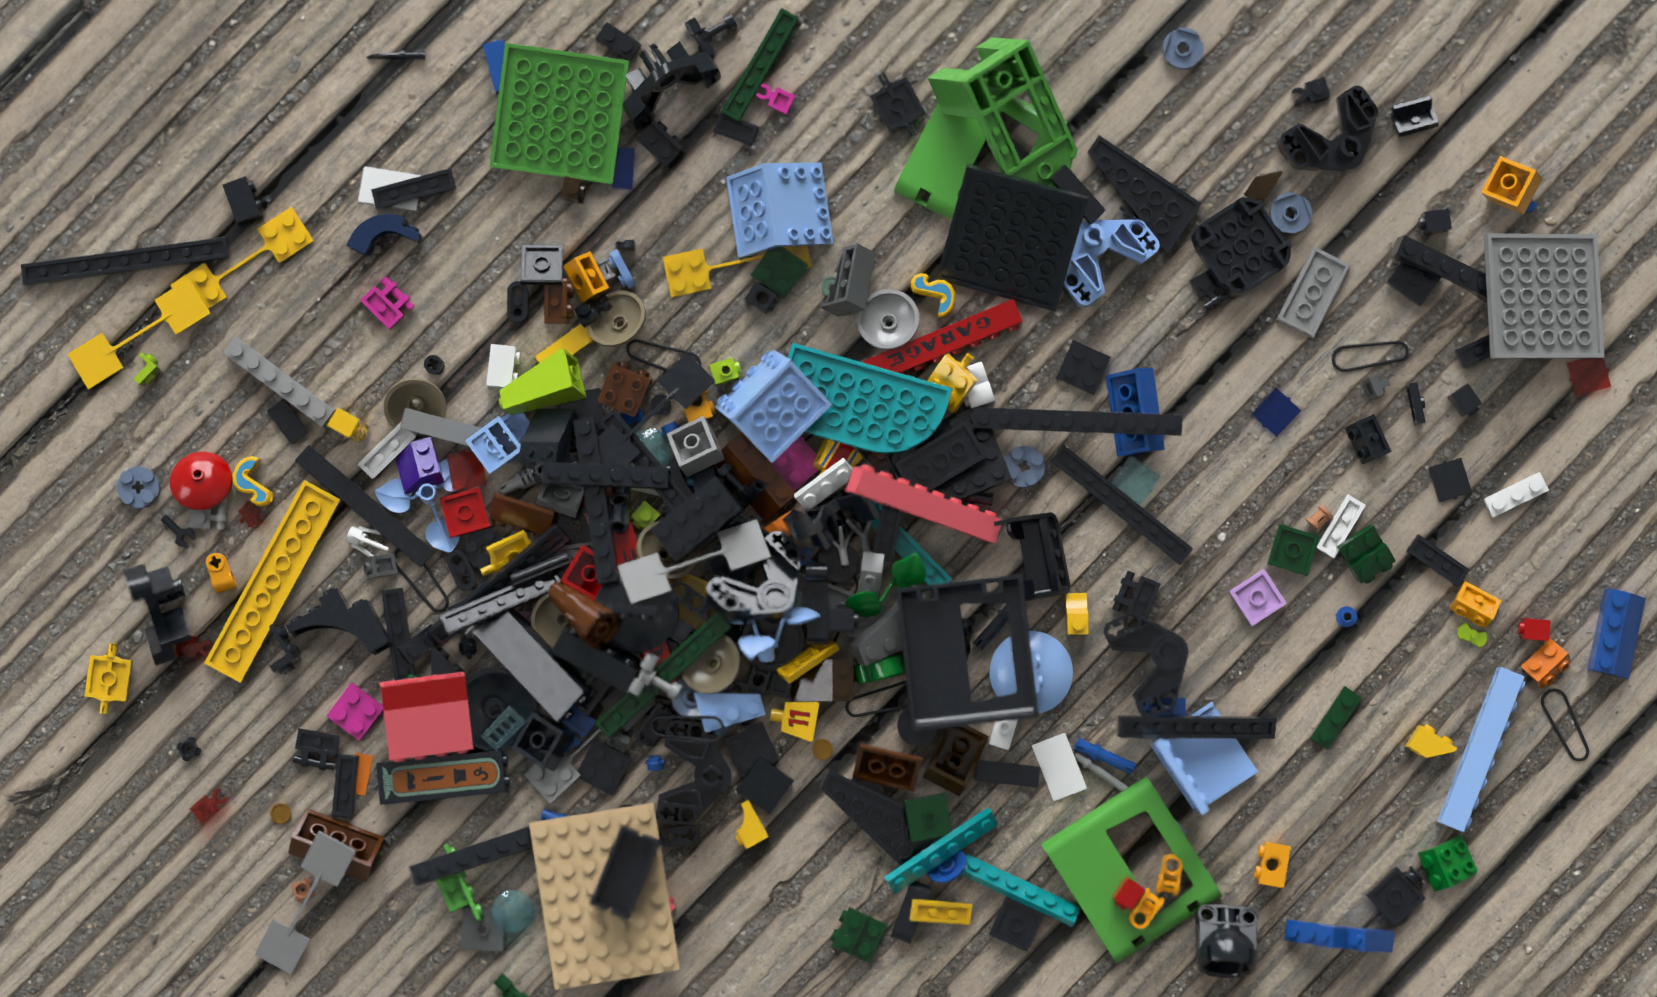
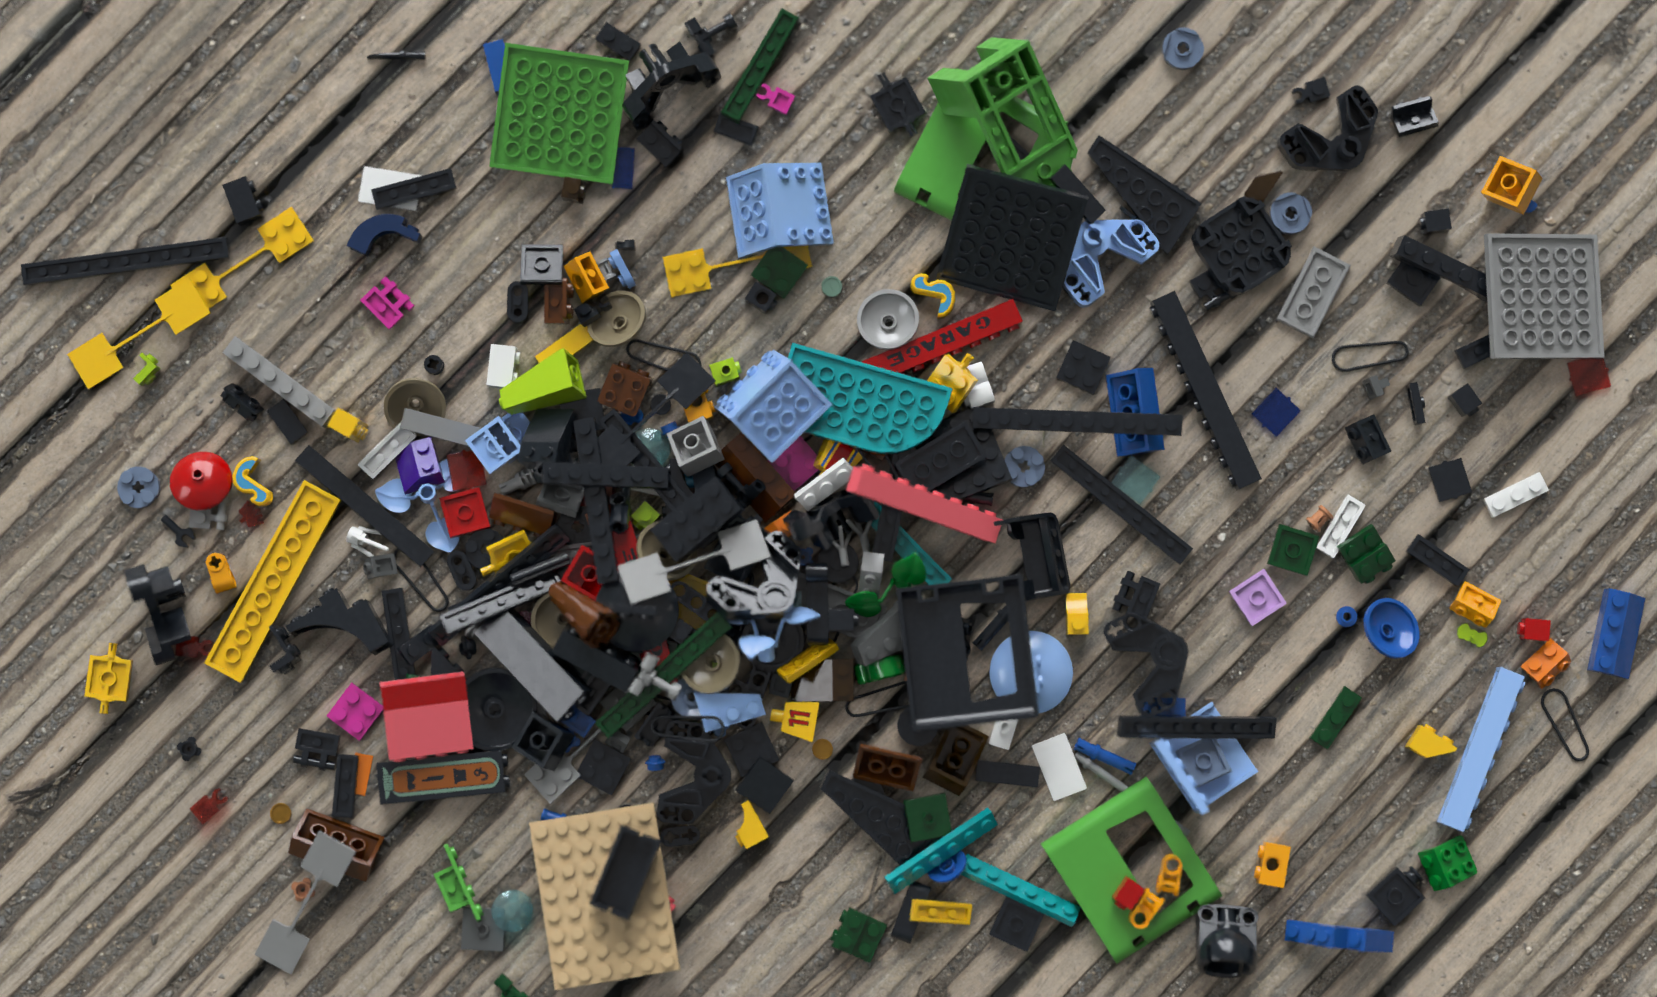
(235, 395): none -> black hinge
(471, 856): black plate -> none
(508, 733): clear light blue slope -> none
(852, 281): dark grey wedge -> none
(1204, 761): none -> sand blue plate
(1205, 390): none -> black brick
(1391, 628): none -> blue dish

